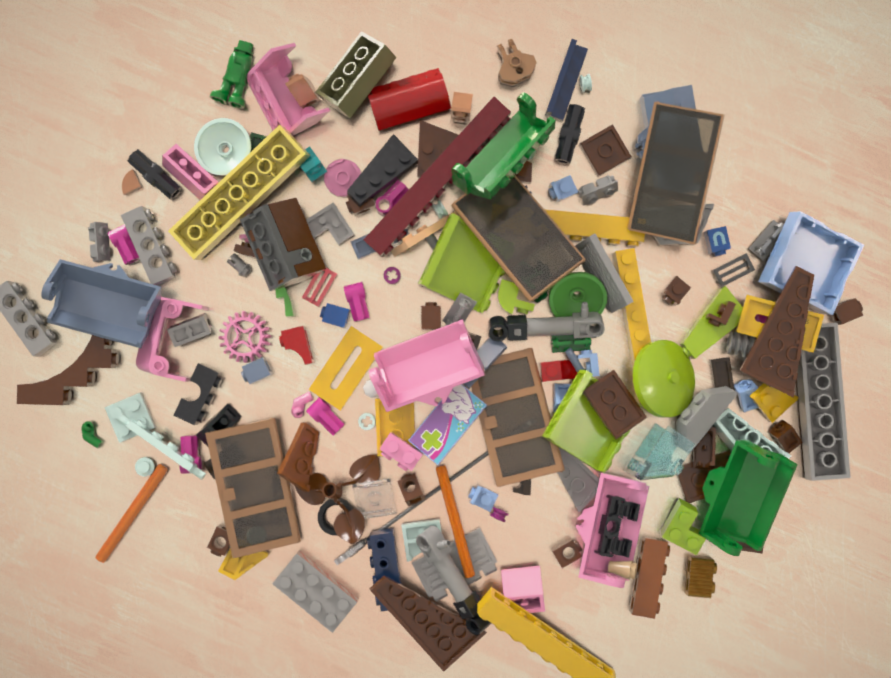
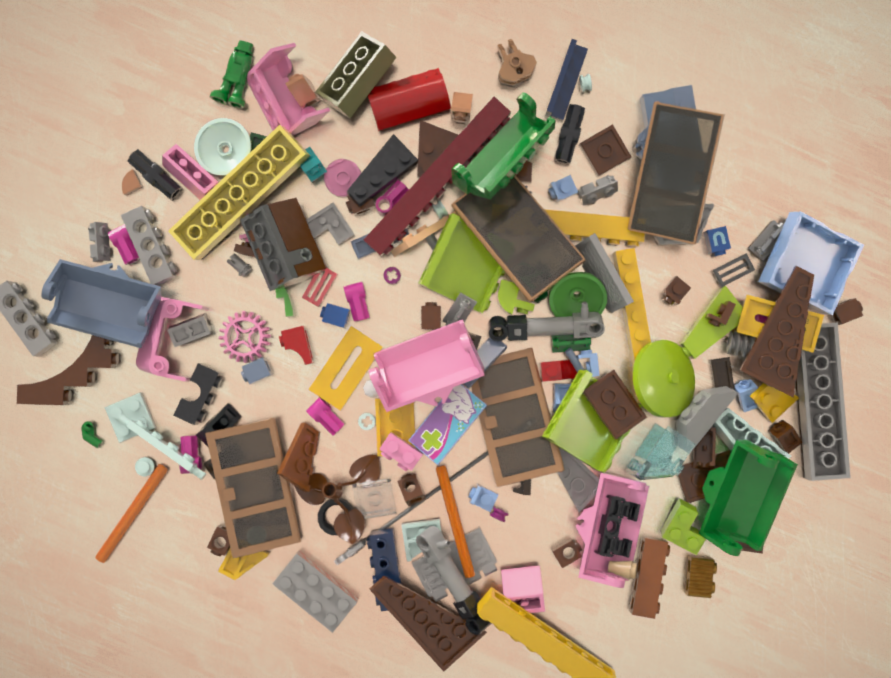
(299, 403): bright pink arm -> none

